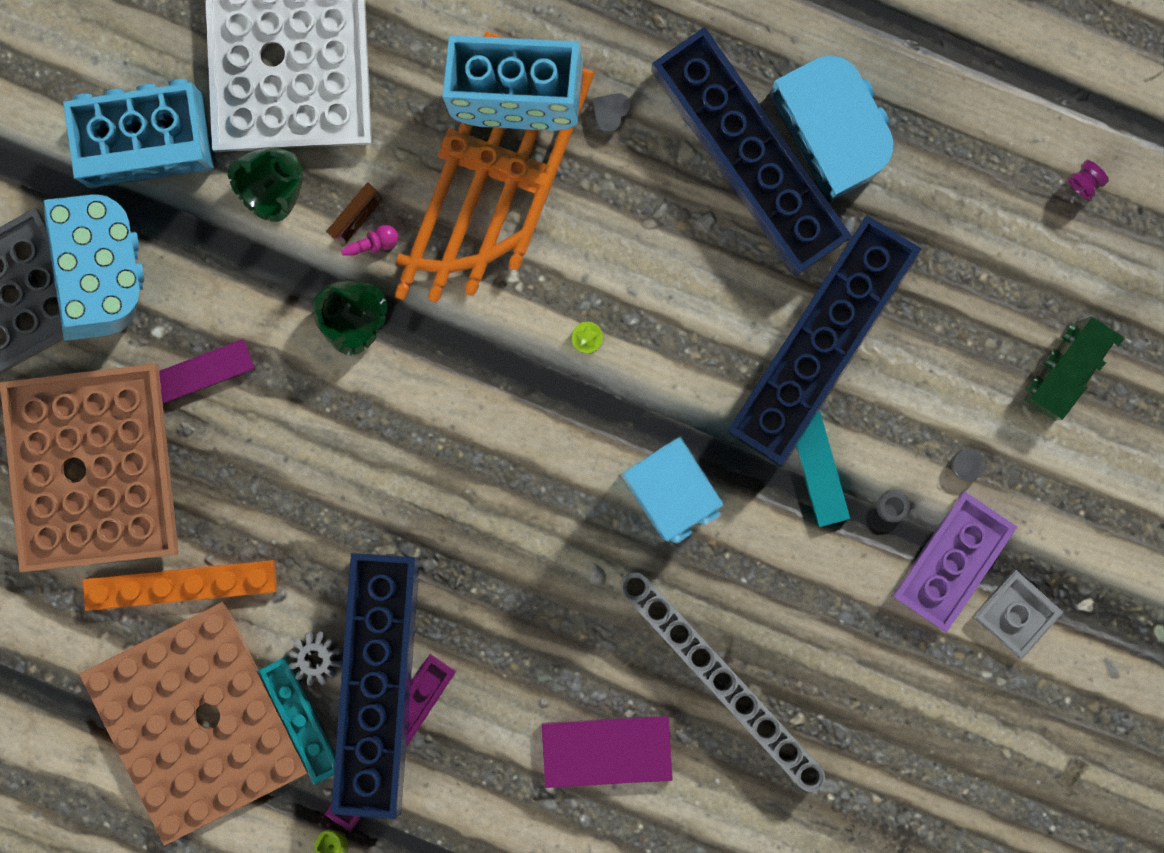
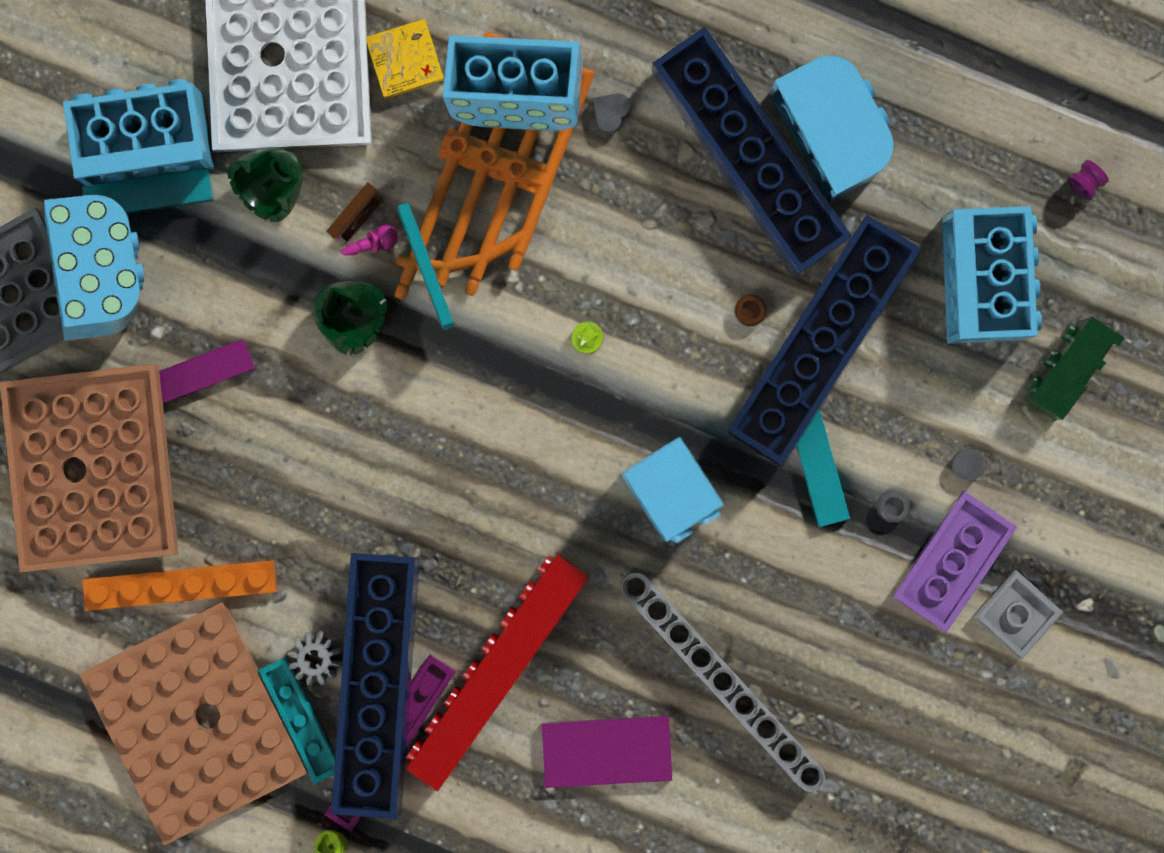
(157, 191): none -> teal tile
(404, 58): none -> yellow tile
(425, 266): none -> teal tile
(497, 672): none -> red brick
(750, 310): none -> reddish brown tile
(970, 280): none -> medium azure brick

